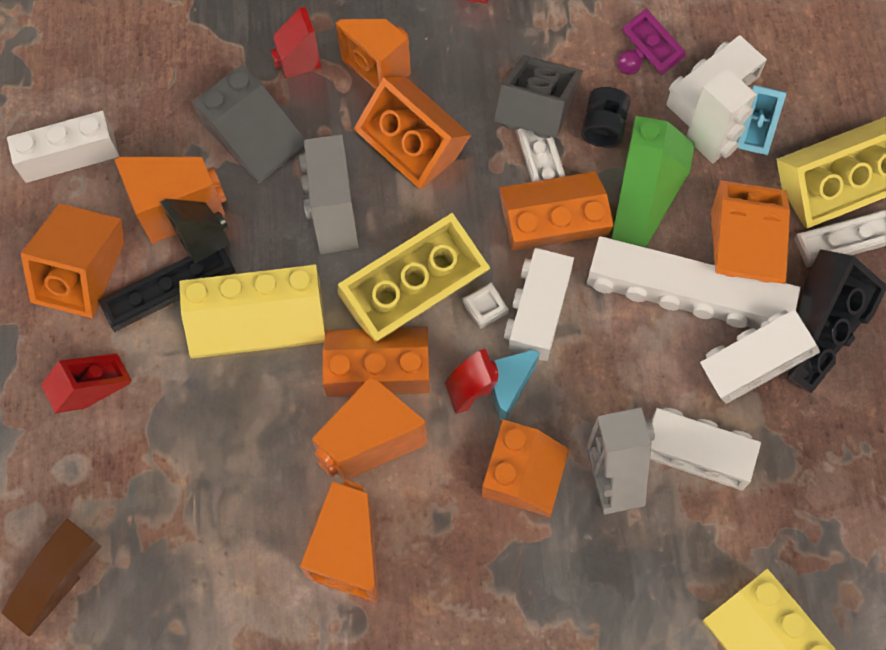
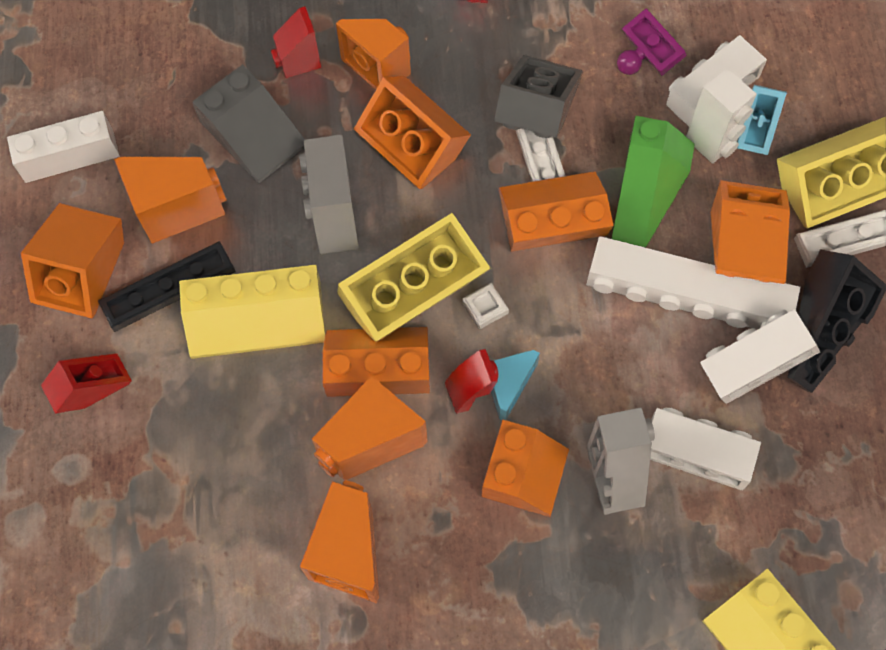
(50, 577): reddish brown slope -> none
(196, 227): pearl dark grey slope -> none
(539, 303): white brick -> none
(605, 117): black wheel -> none

